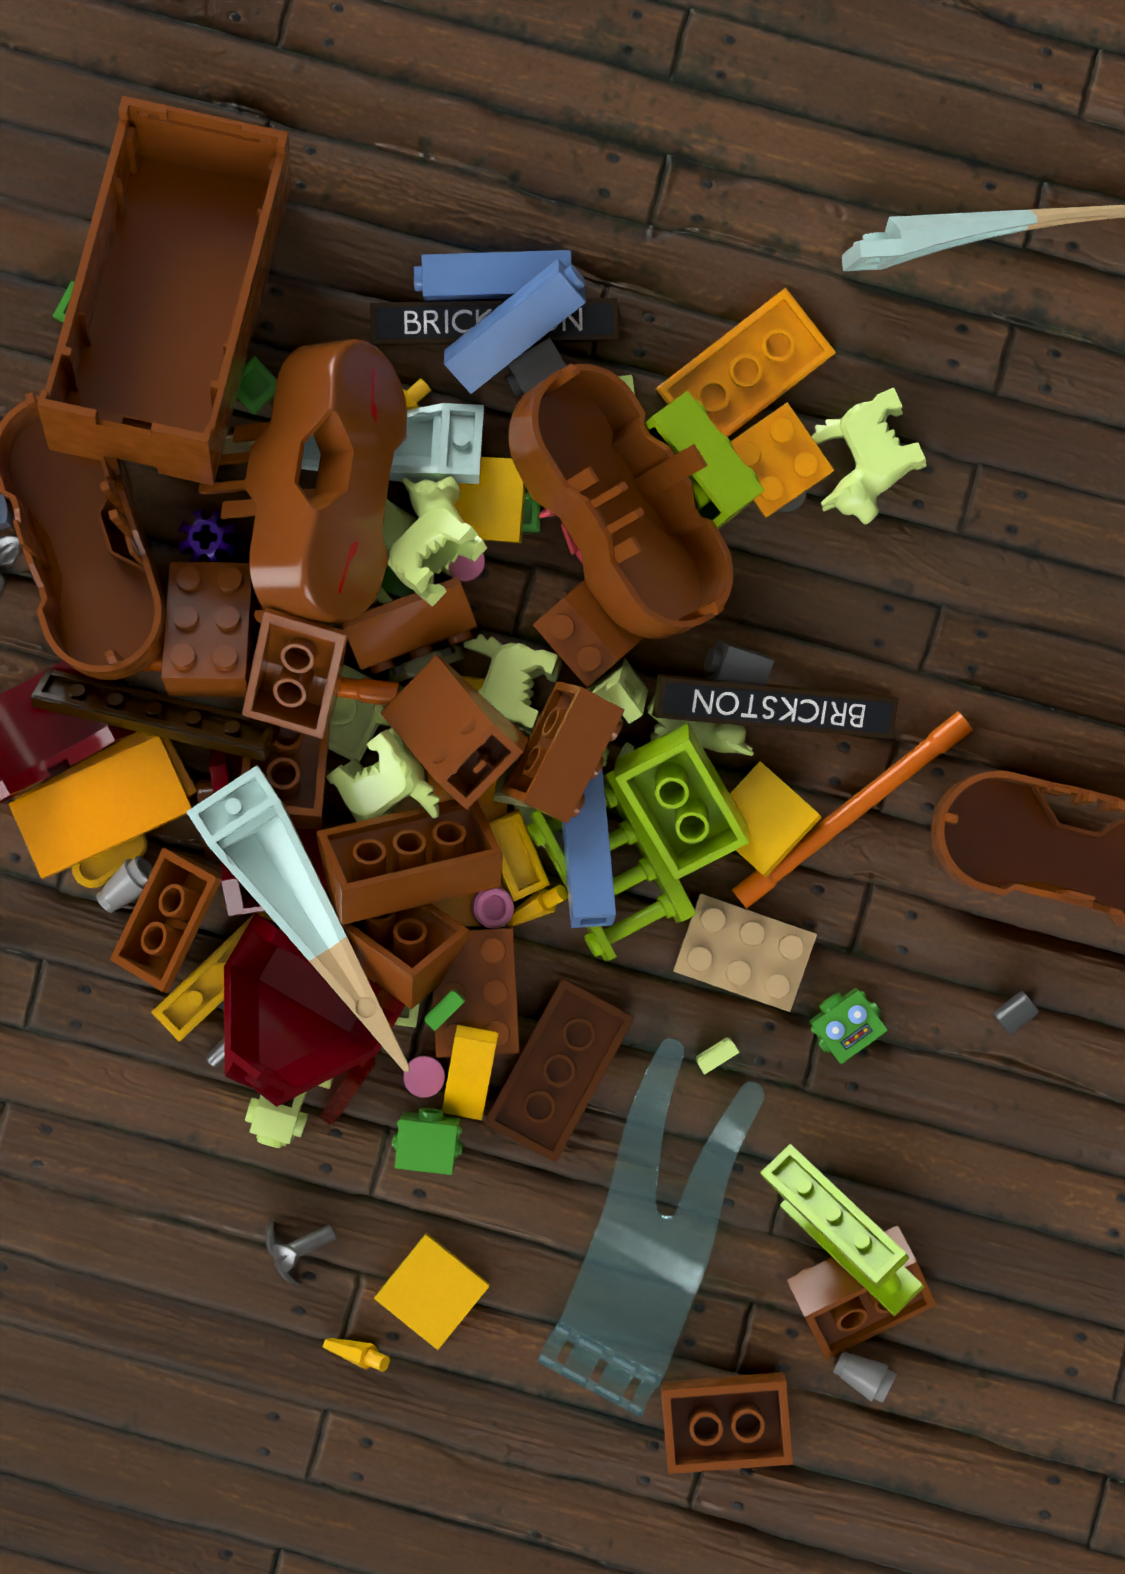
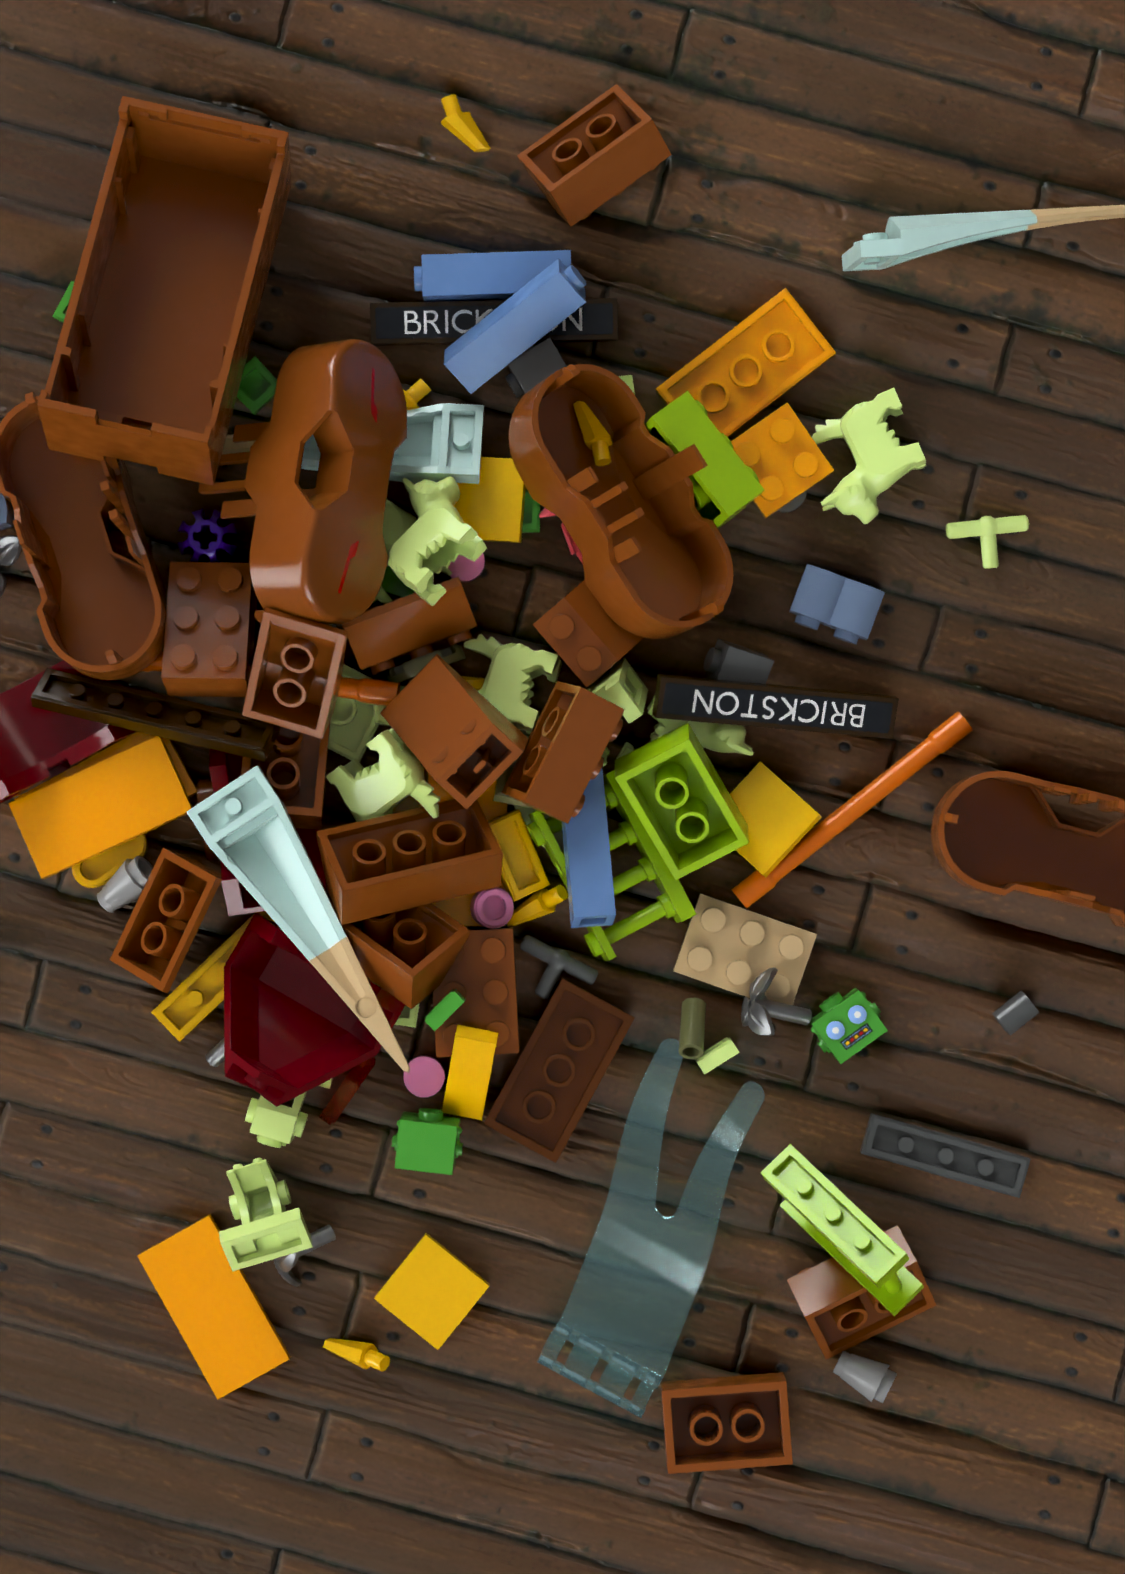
(213, 1307): none -> light orange tile
(266, 1225): none -> yellowish green tile
(462, 125): none -> yellow bar
(558, 961): none -> dark grey piece
(593, 433): none -> yellow bar
(594, 155): none -> dark orange slope
(692, 1028): none -> olive axle
(759, 1010): none -> flat silver plant
(836, 603): none -> sand blue brick
(945, 1155): none -> dark grey tile
(987, 528): none -> yellowish green piece

